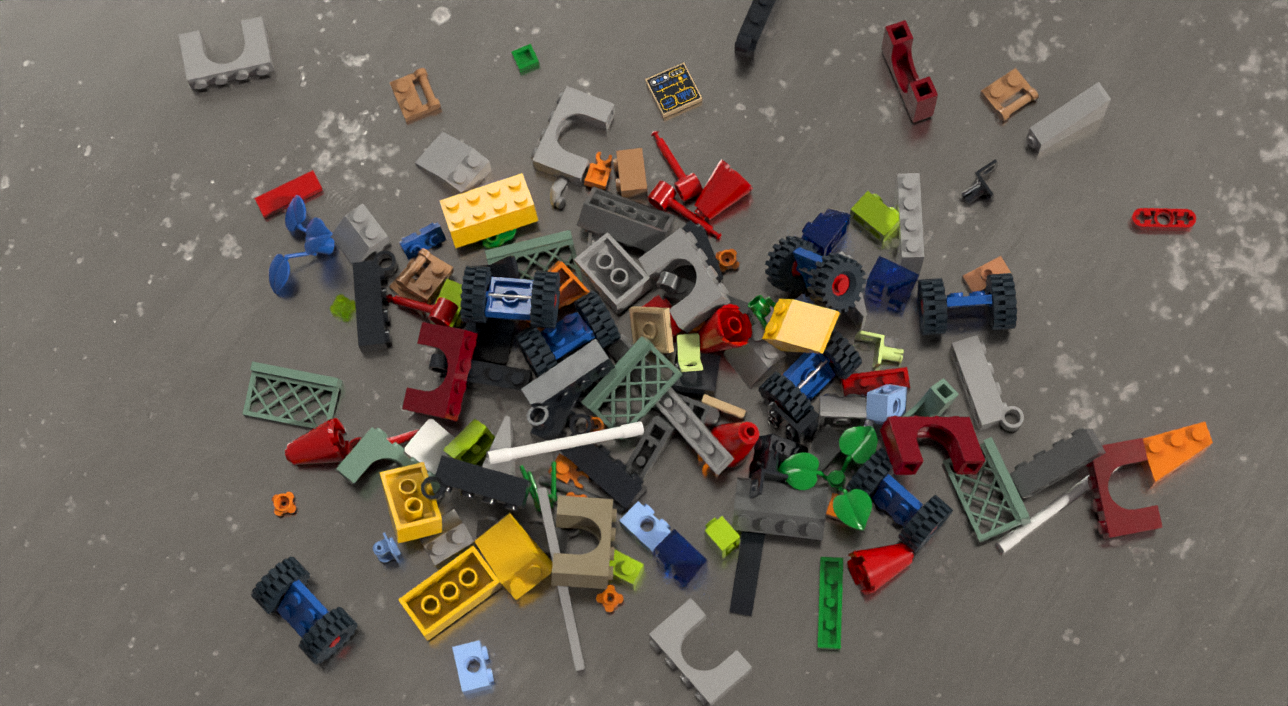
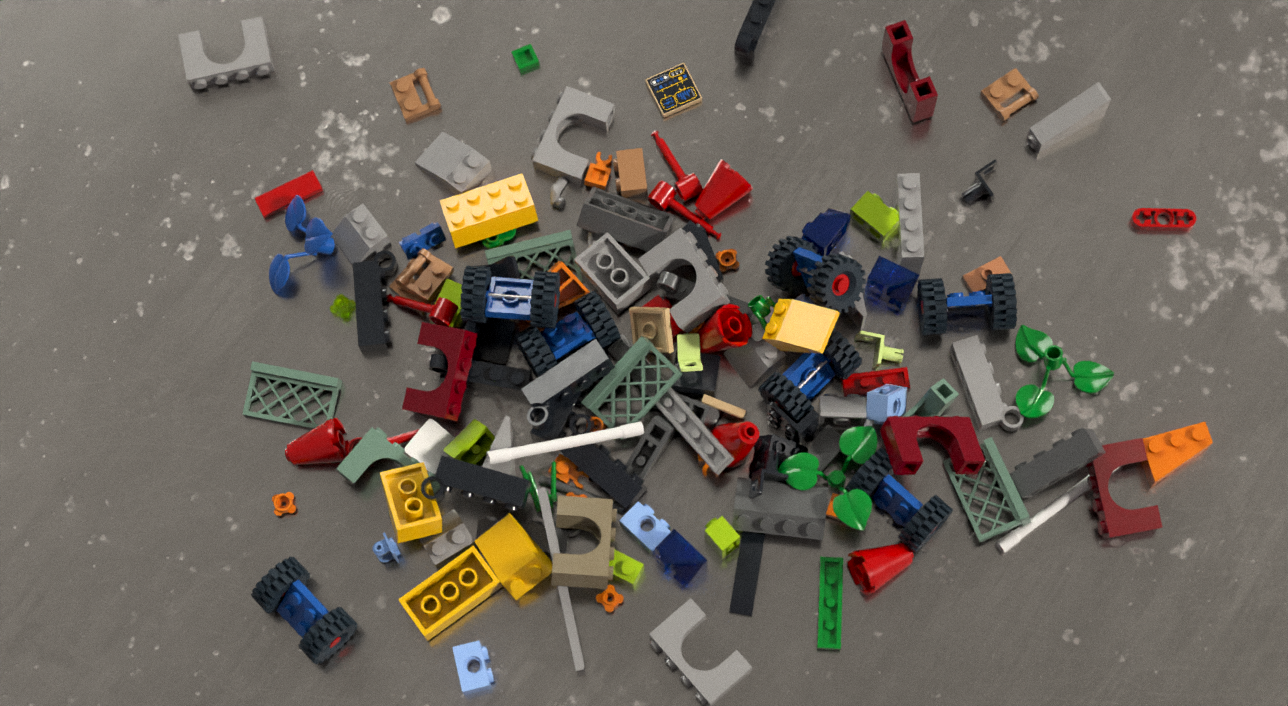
(1034, 344): none -> green plant

